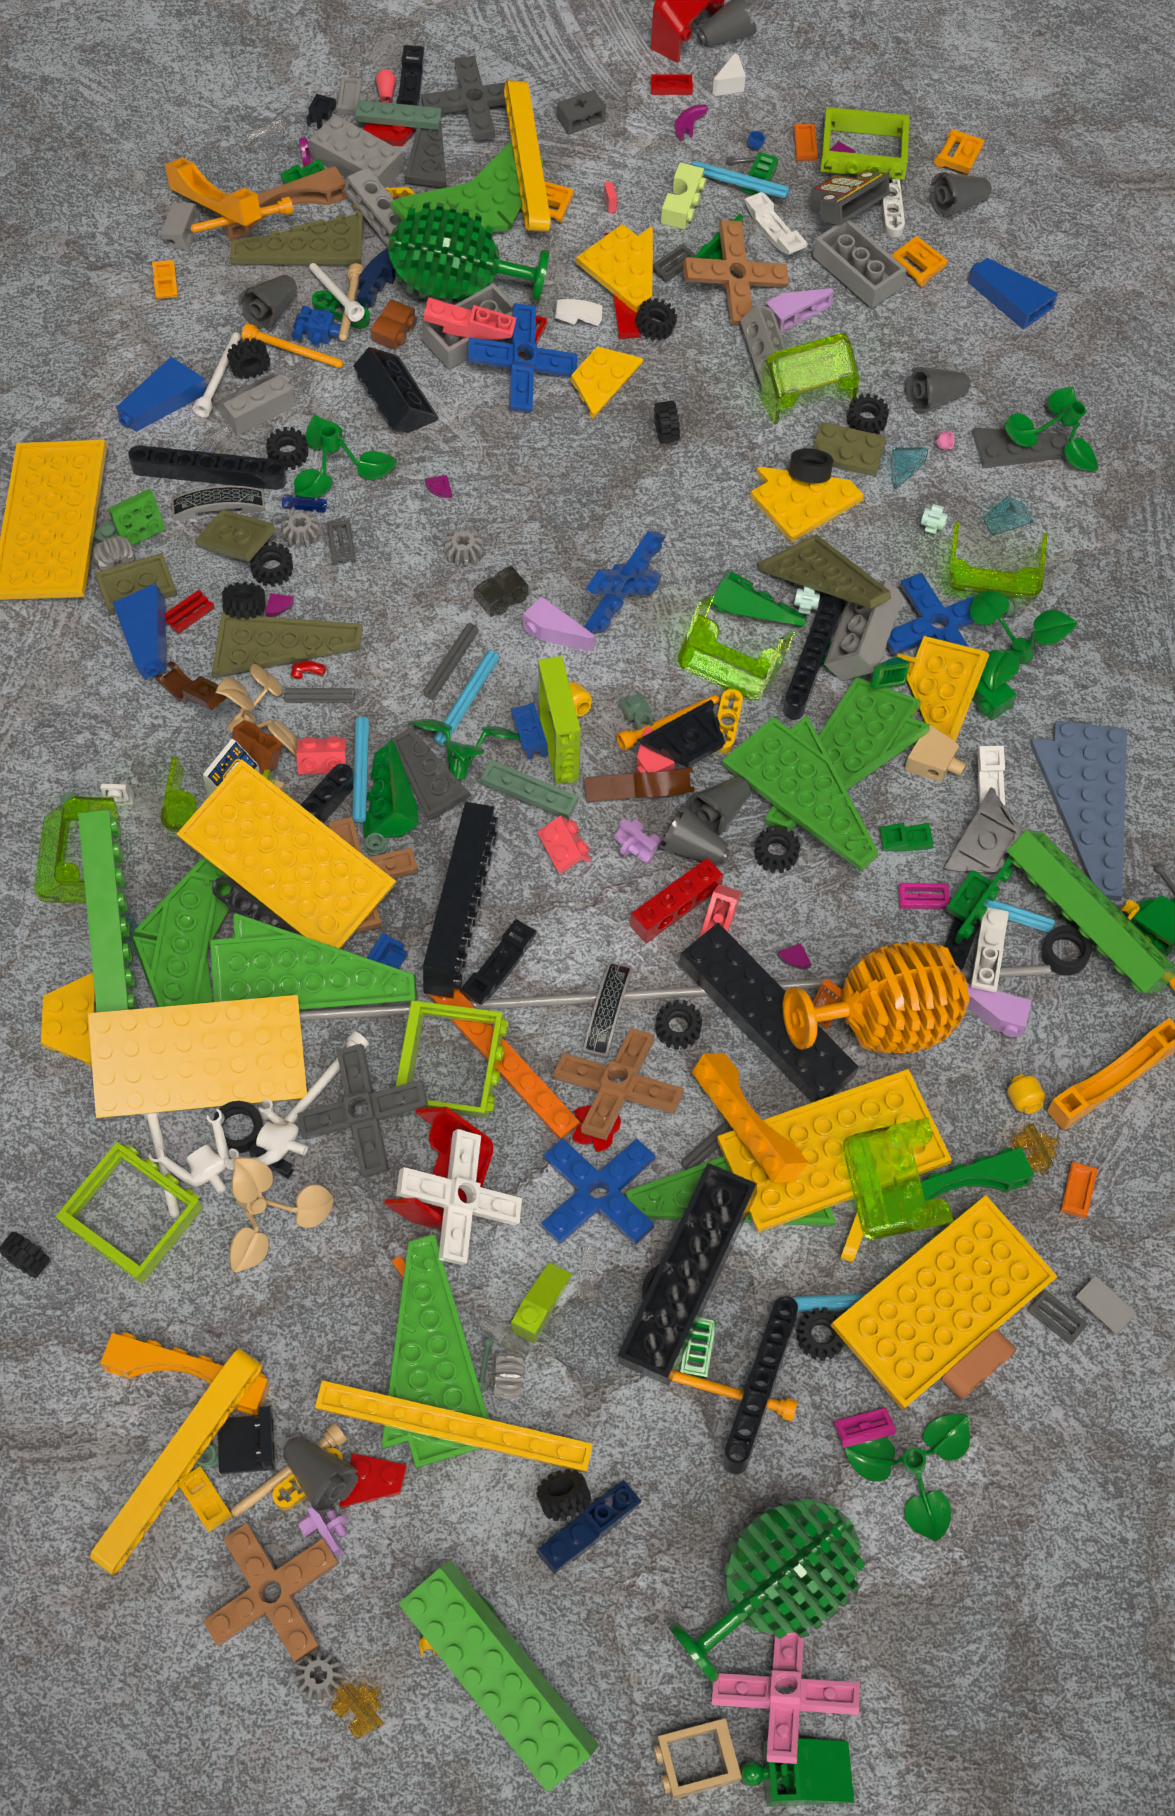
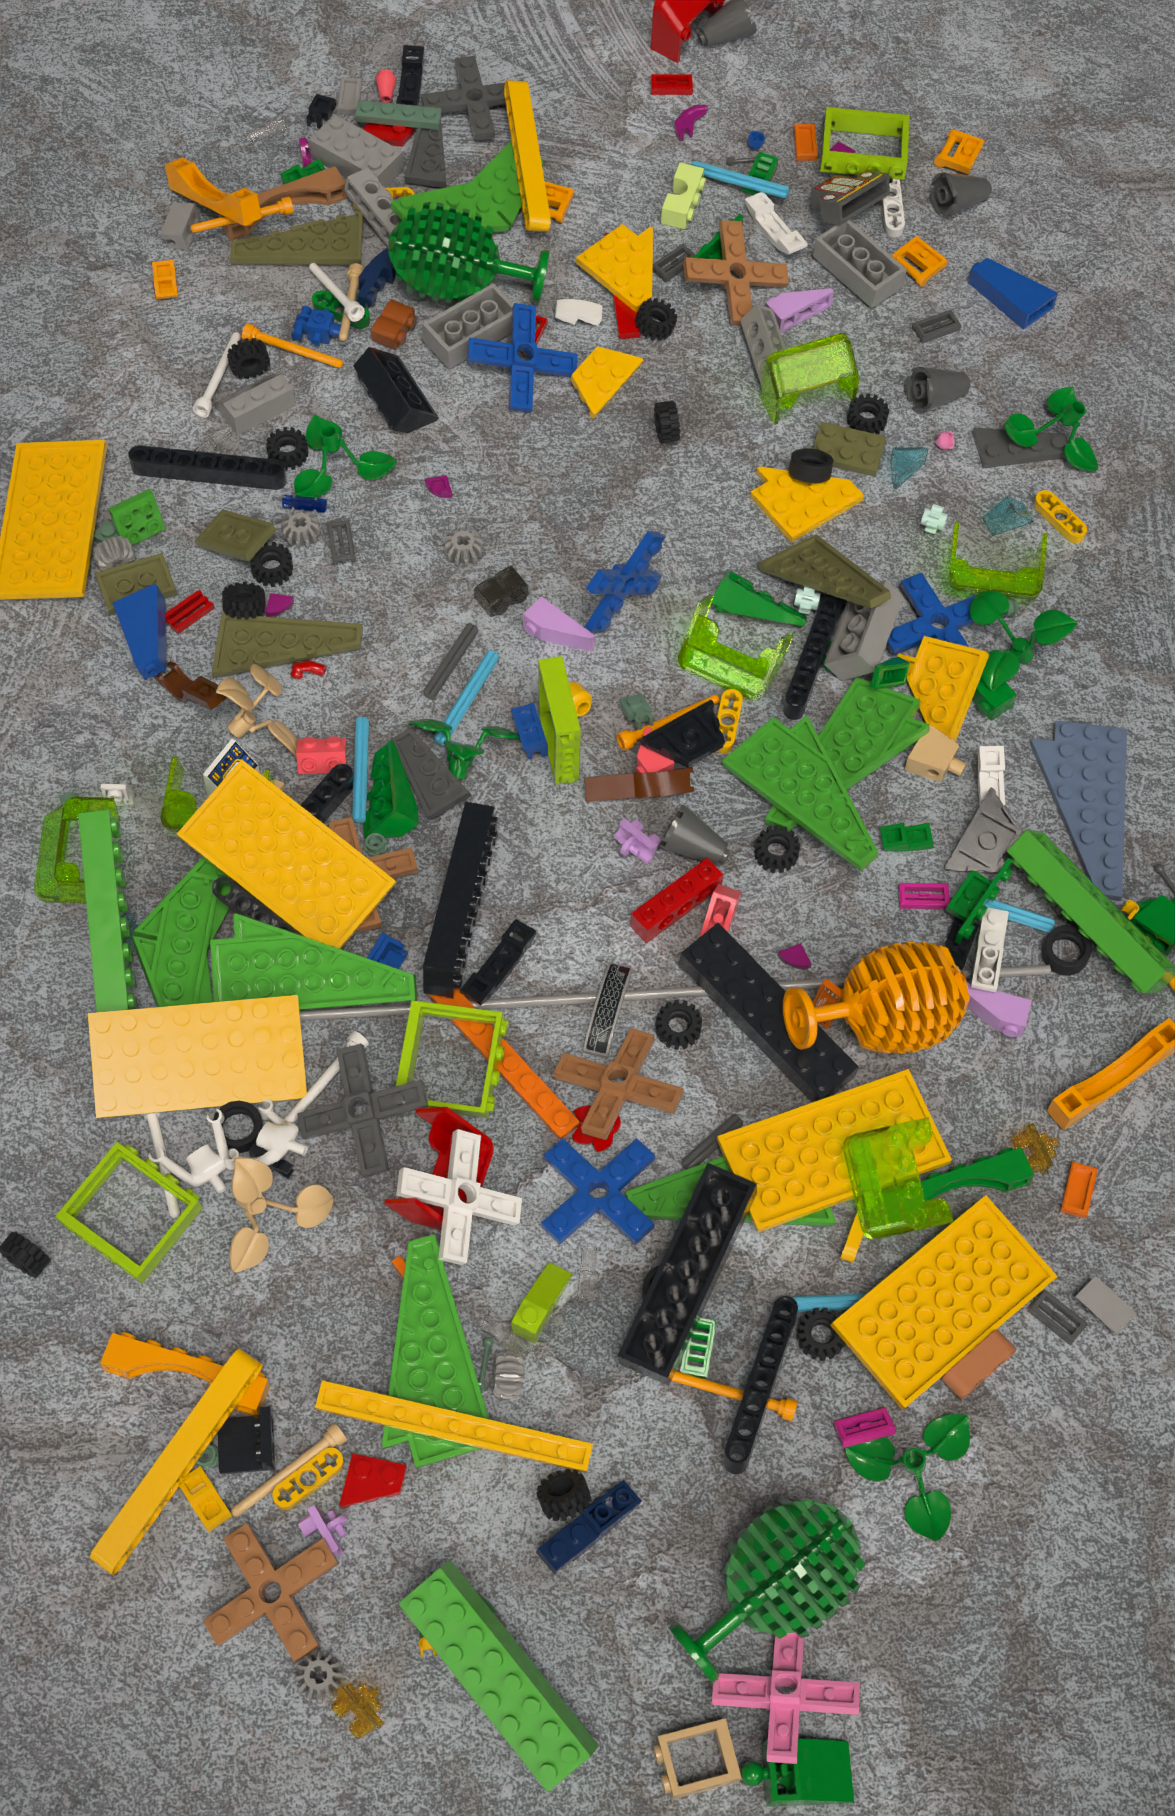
(66, 1019): yellow wing -> none
(161, 394): blue slope -> none
(217, 498): slope -> none
(259, 745): dark orange brick -> none
(267, 300): dark grey cone -> none
(319, 695): dark grey axle -> none
(319, 1473): dark grey cone -> none
(473, 323): coral slope -> none
(529, 789): sand green plate -> none
(564, 843): coral bracket -> none
(581, 112): dark grey brick -> none
(610, 197): coral tile -> none
(720, 803): dark grey cone -> none
(730, 78): white slope -> none
(772, 1151): light orange arch -> none
(938, 329): none -> dark grey tile
(1026, 1094): yellow head -> none
(1061, 526): none -> yellow beam

